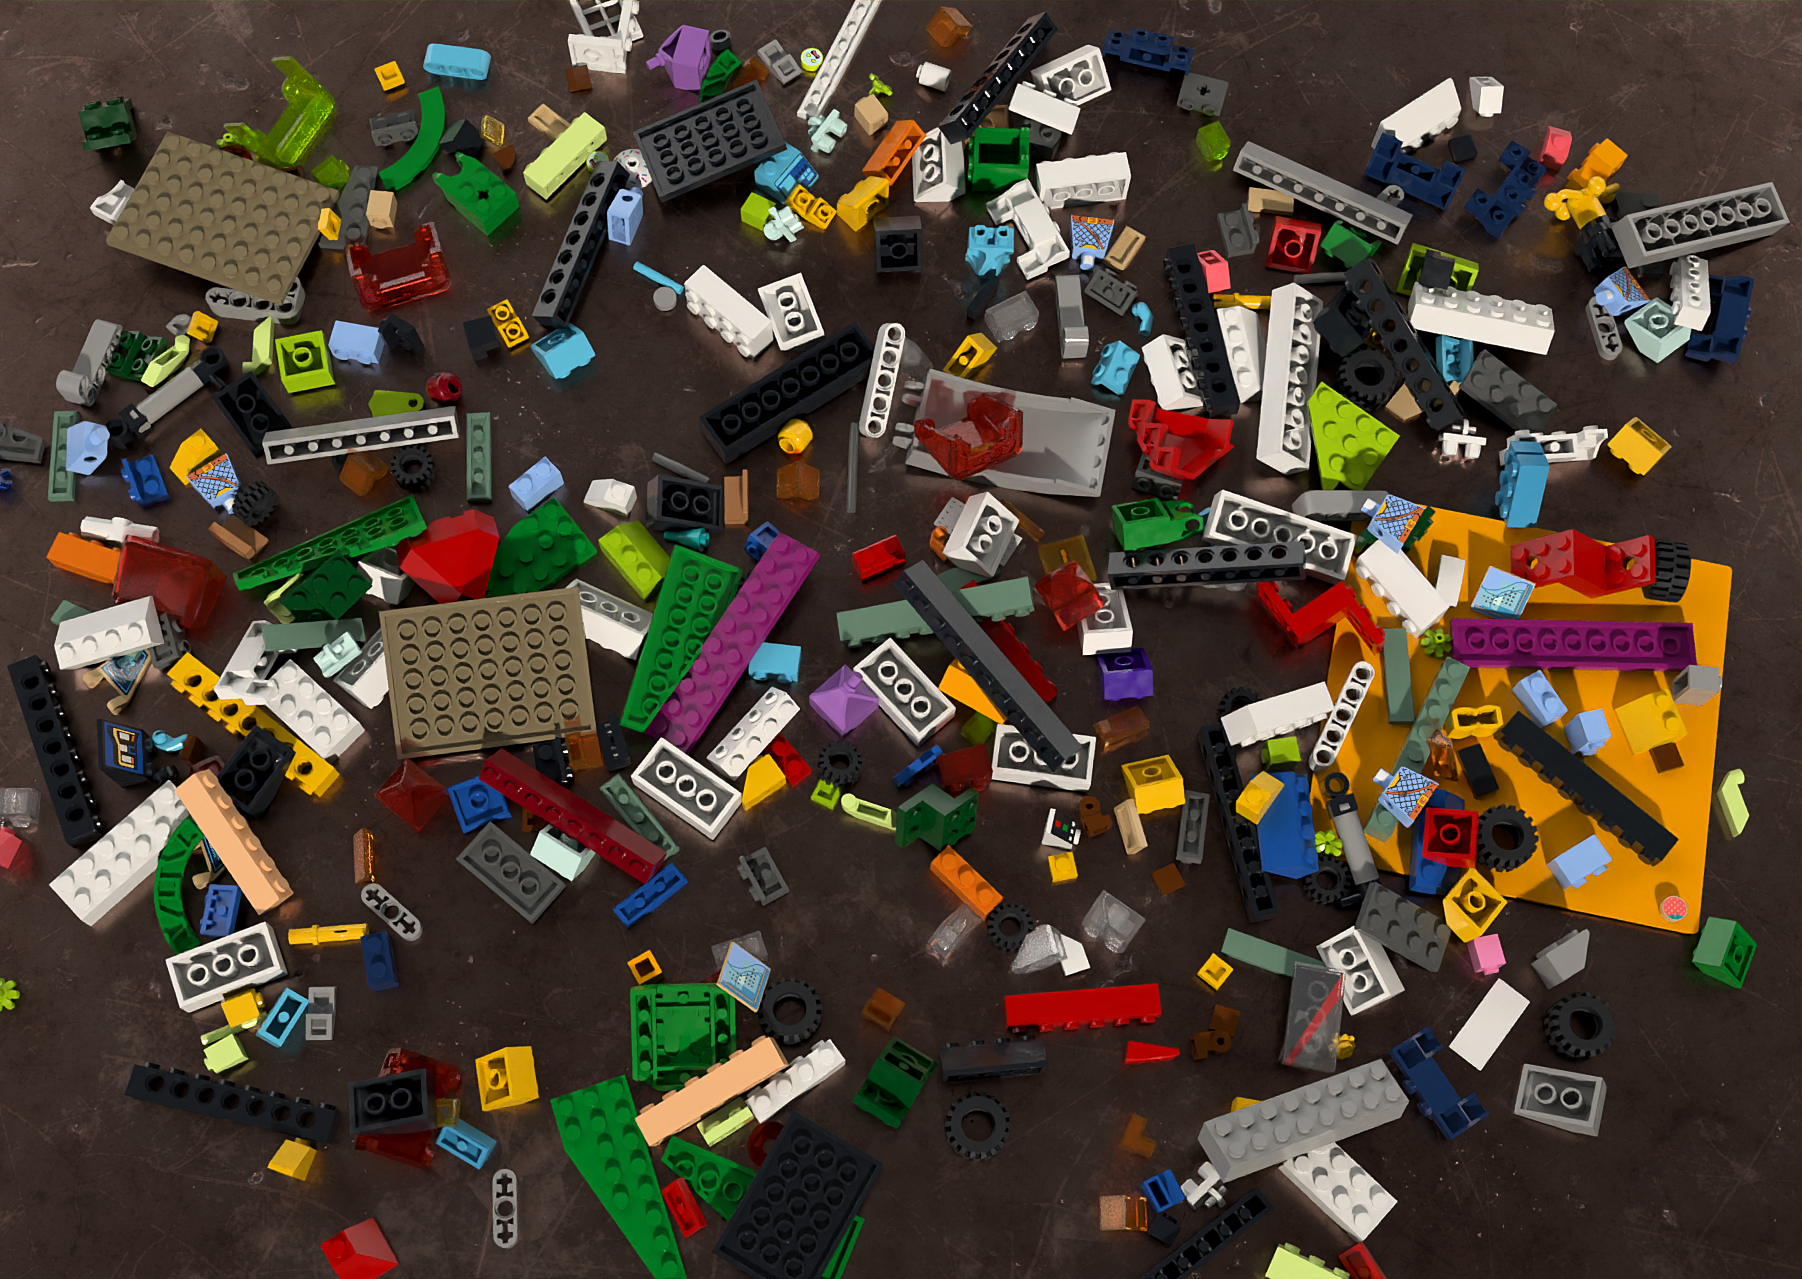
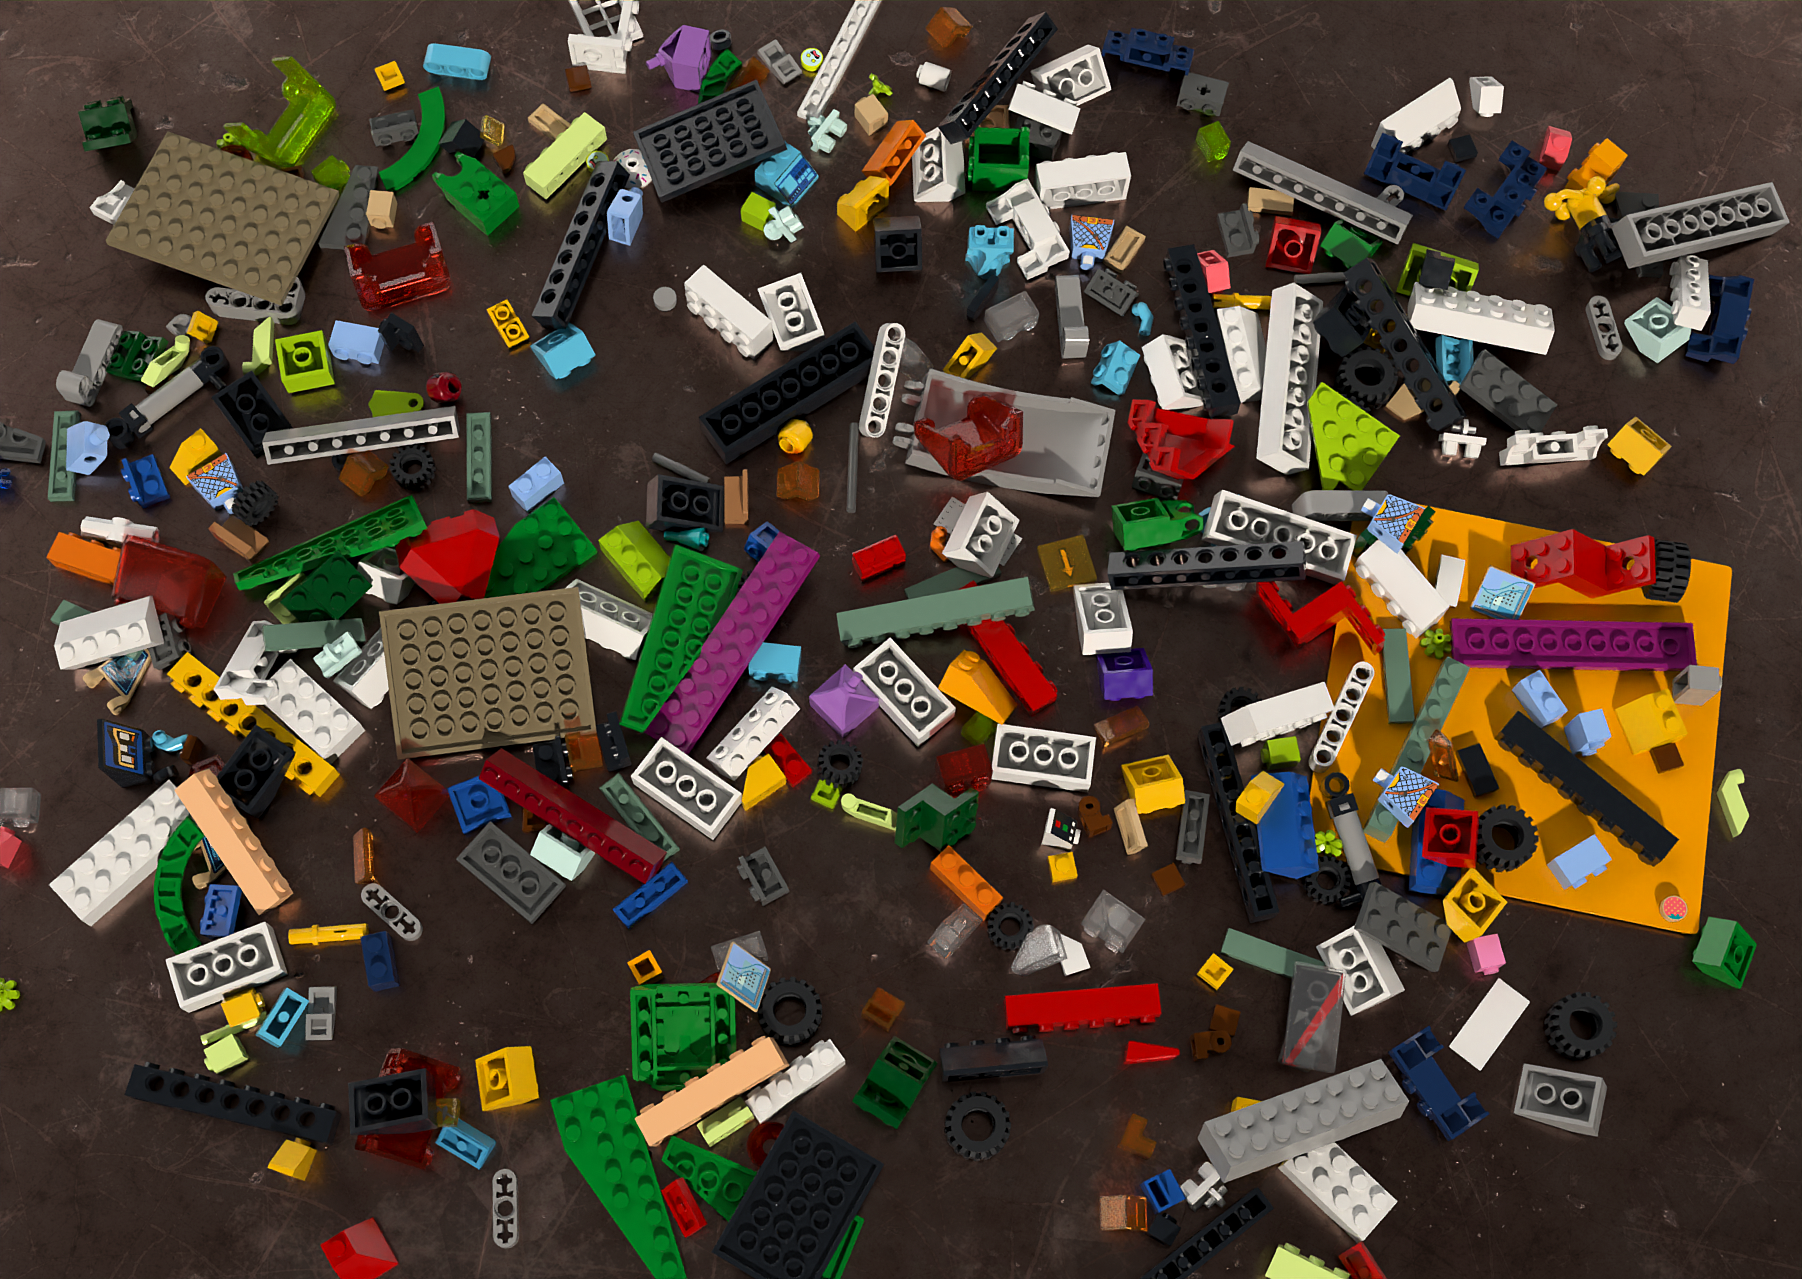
(23, 675): black brick -> none
(329, 224): yellow plate -> none
(481, 336): black piece -> none
(611, 496): white slope -> none
(659, 278): medium azure piece -> none
(810, 208): yellow slope -> none
(924, 762): blue wing -> none
(987, 665): black brick -> none
(1024, 520): clear orange piece -> none
(1069, 594): clear red piece -> none
(1345, 1046): yellow plant -> none
(1476, 722): yellow brick -> none
(1522, 484): dark azure piece -> none
(1562, 958): light grey slope -> none
(1621, 294): light blue torso -> none

